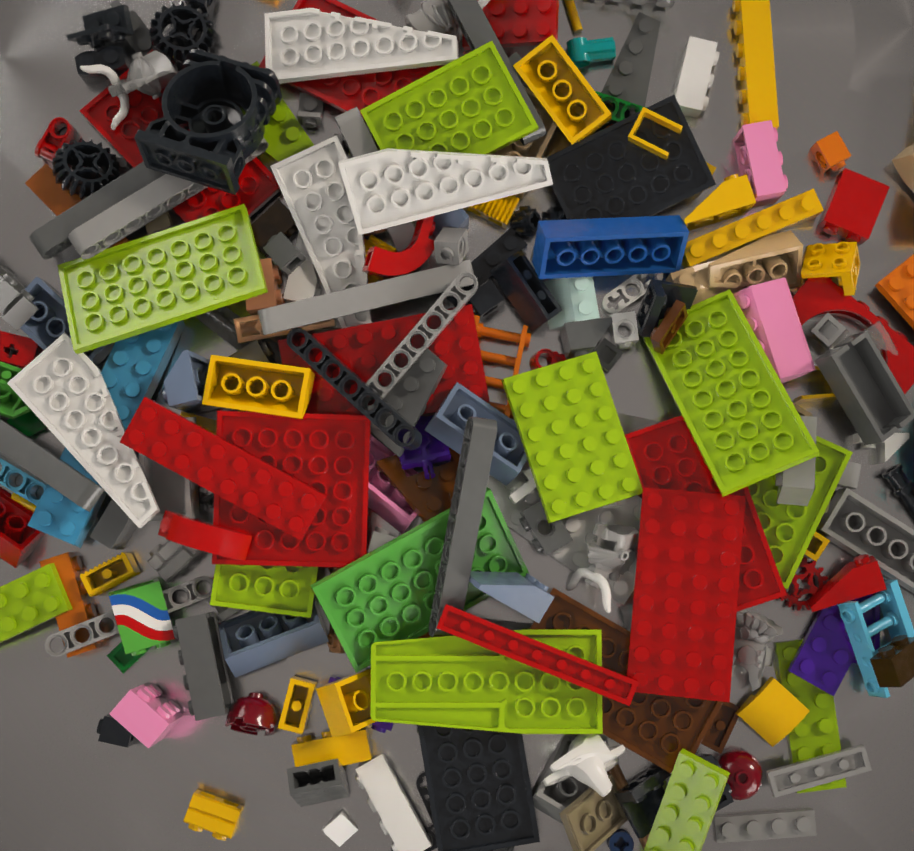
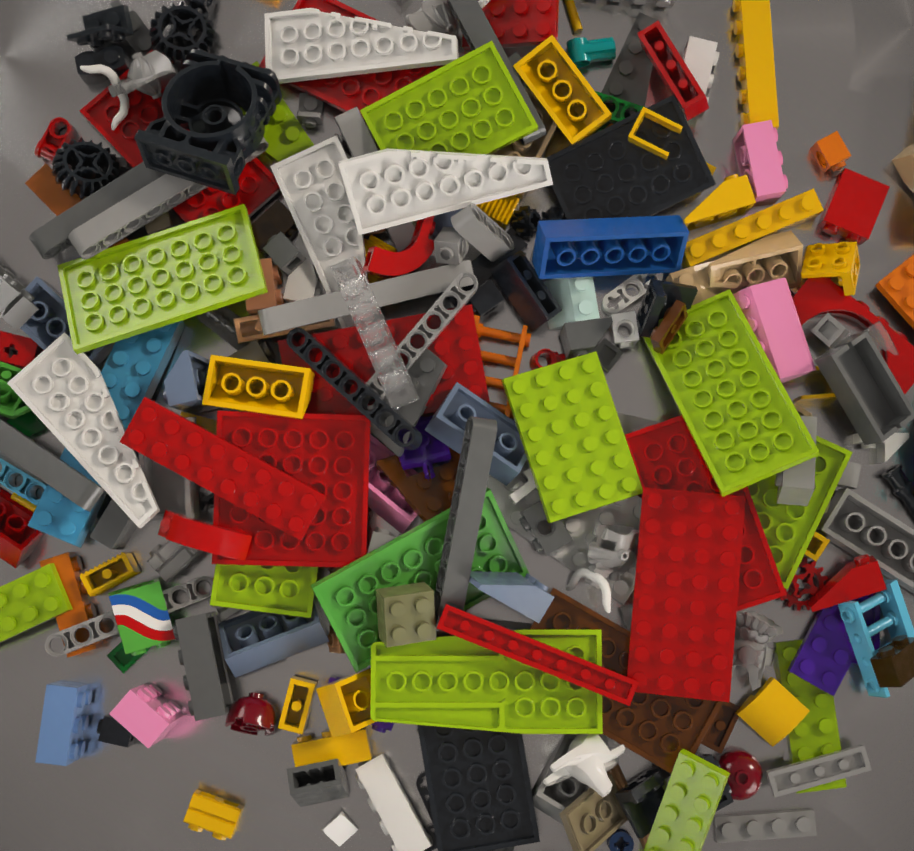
(63, 722): none -> medium blue brick
(374, 333): none -> clear brick
(406, 614): none -> olive brick
(482, 232): none -> light grey beam
(673, 70): none -> red brick

